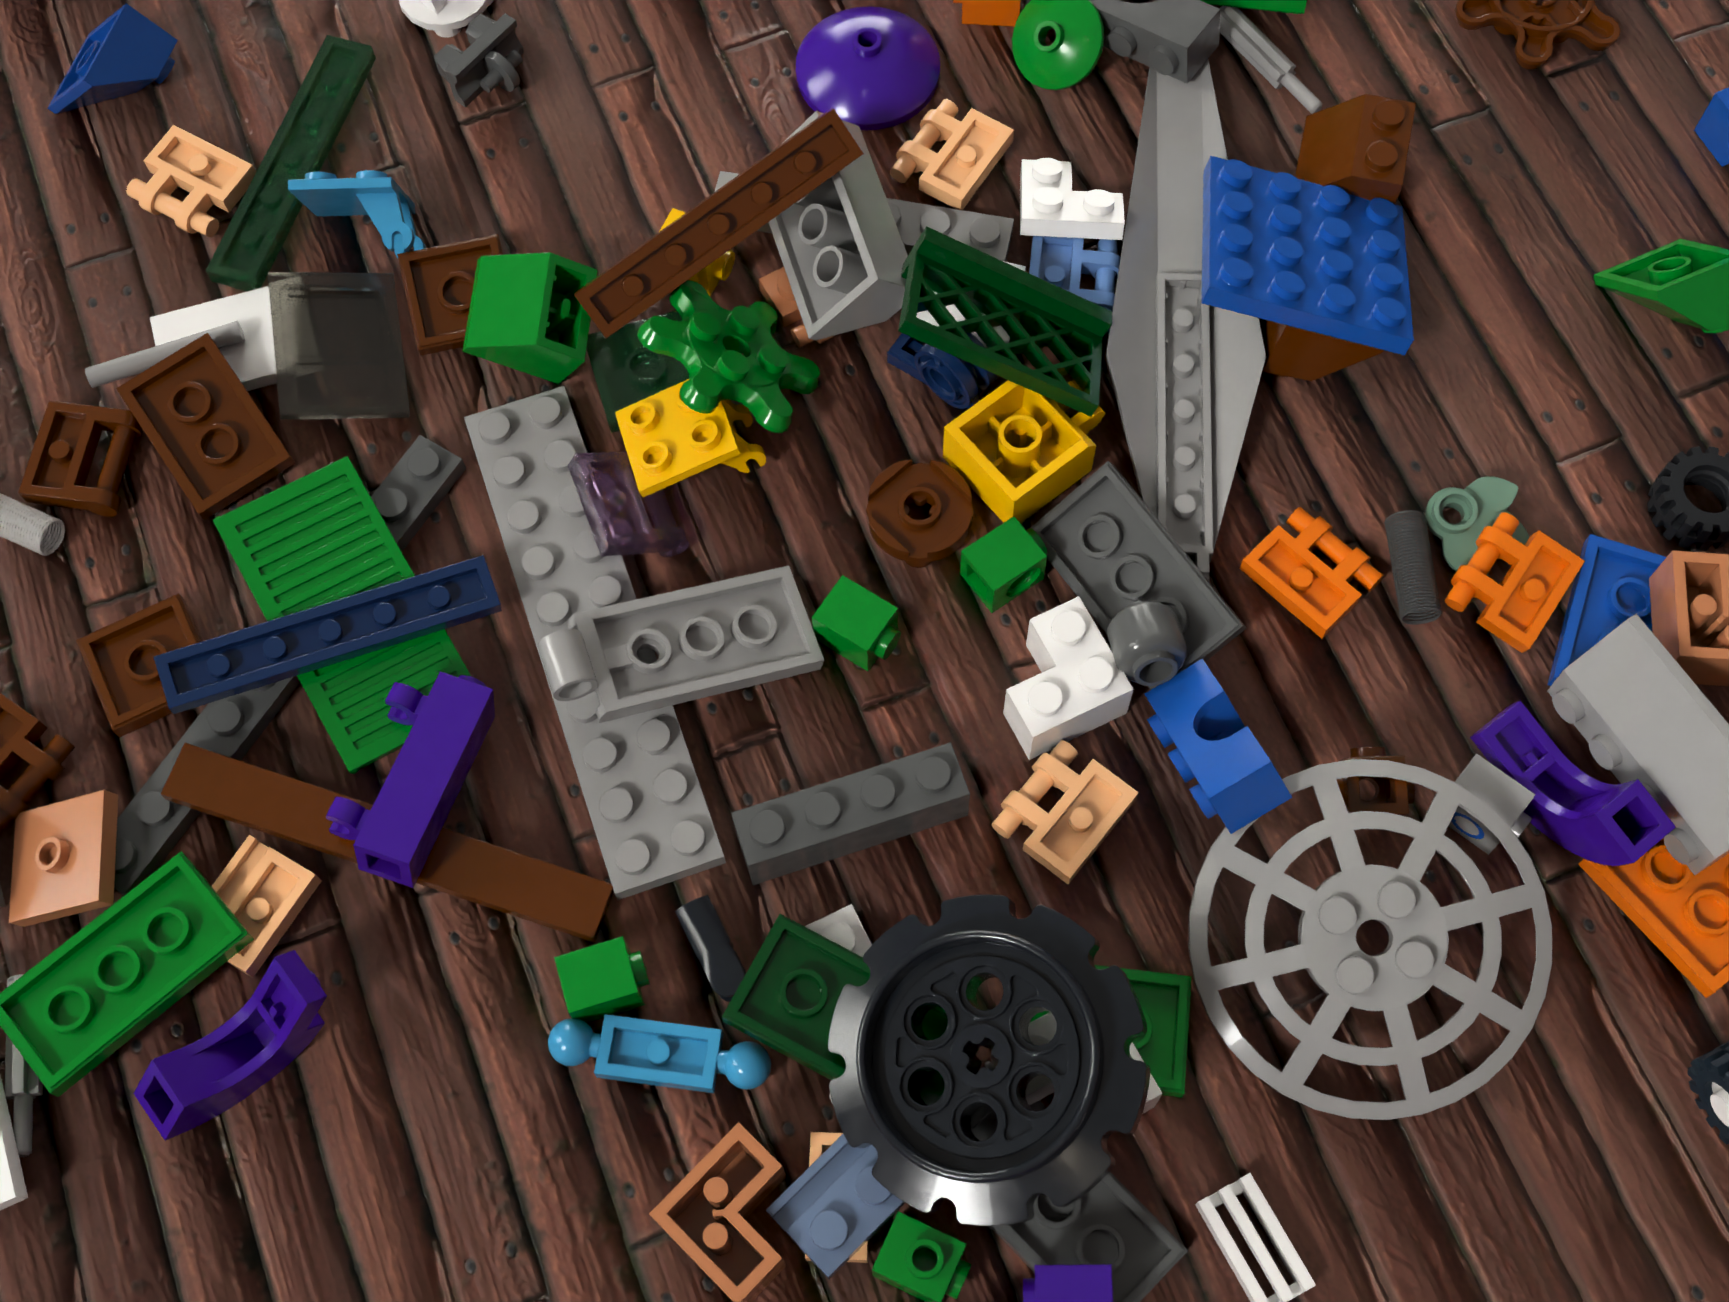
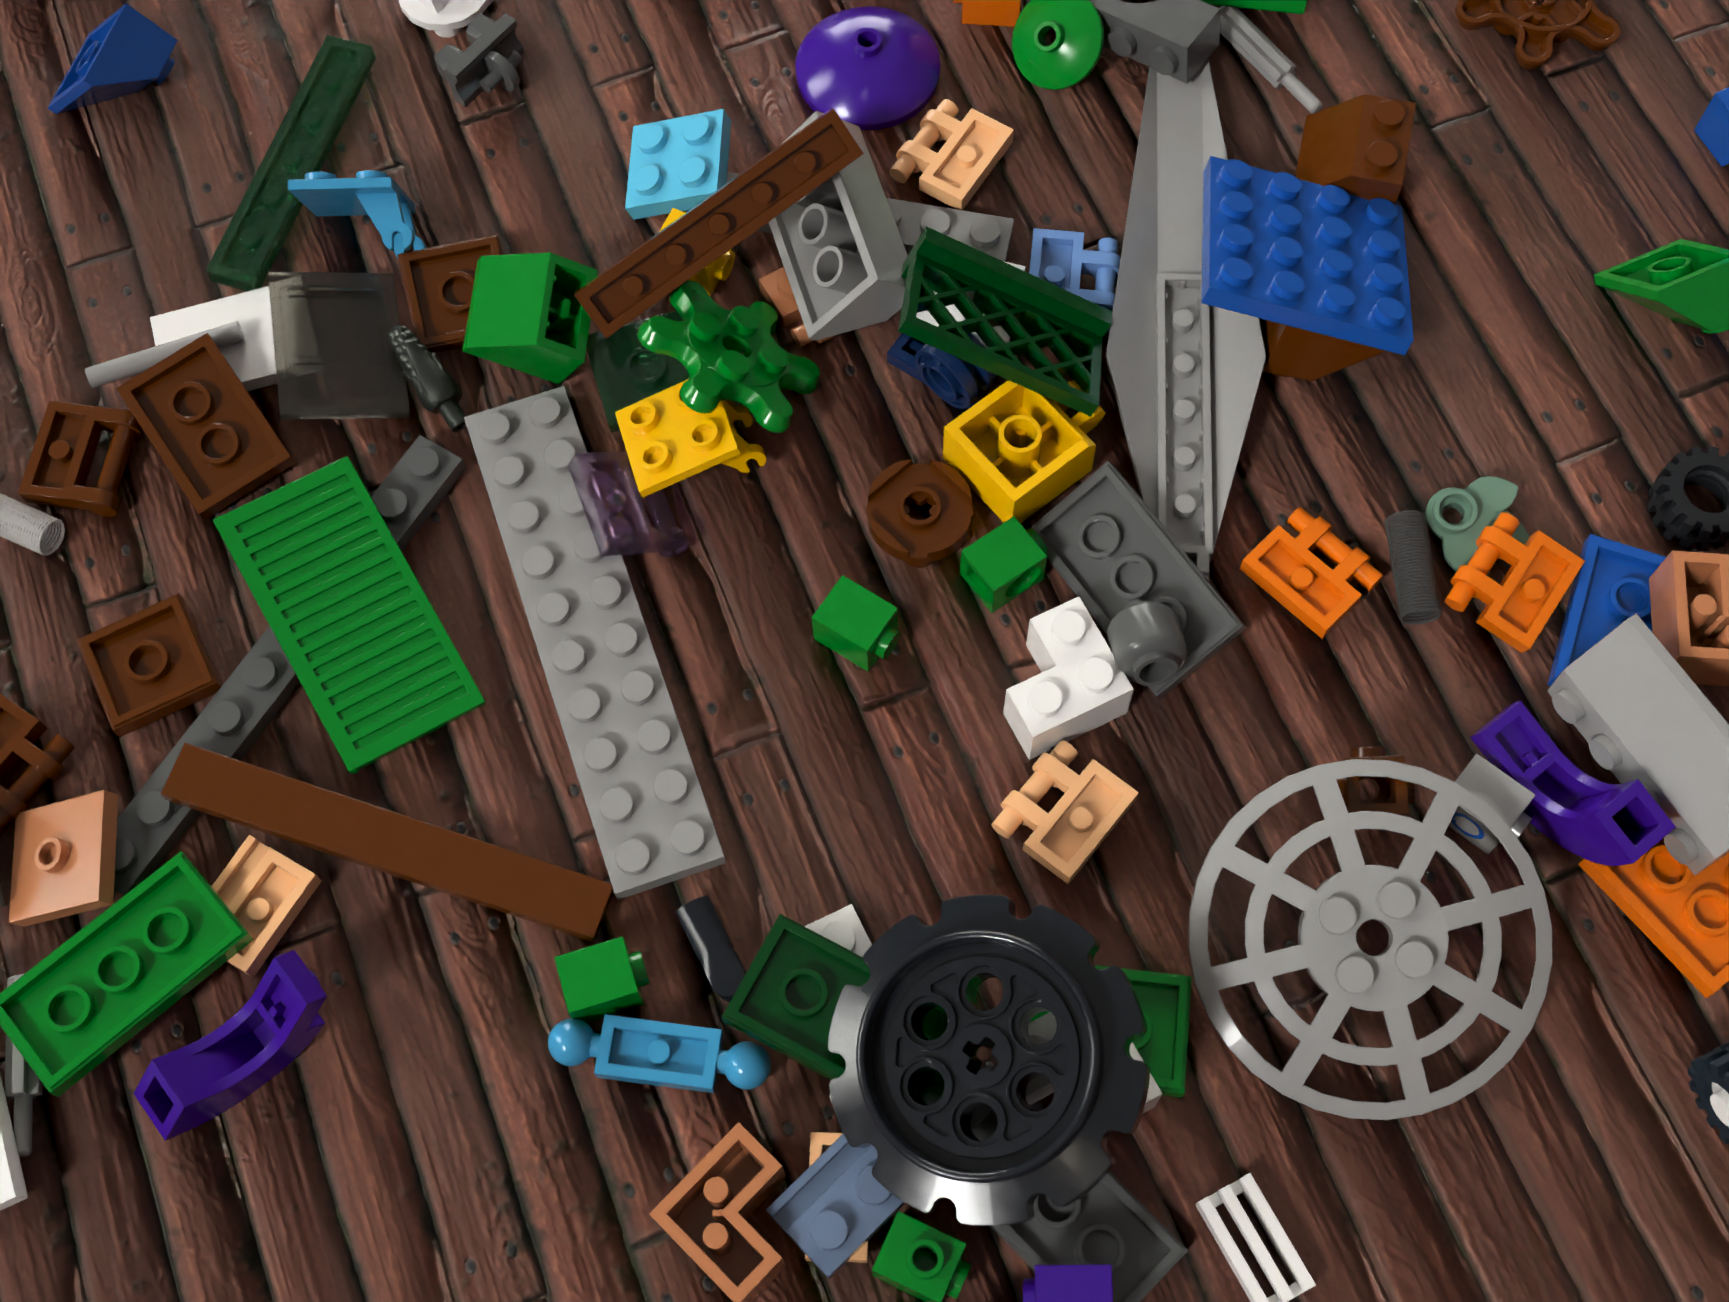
(202, 170): light nougat plate -> none
(326, 634): dark blue plate -> none
(424, 779): dark purple brick -> none
(432, 382): none -> pearl dark grey piece
(677, 163): none -> medium azure plate
(704, 639): light grey hinge -> none
(851, 813): dark grey brick -> none
(1055, 210): white plate -> none
(1214, 748): blue arch -> none

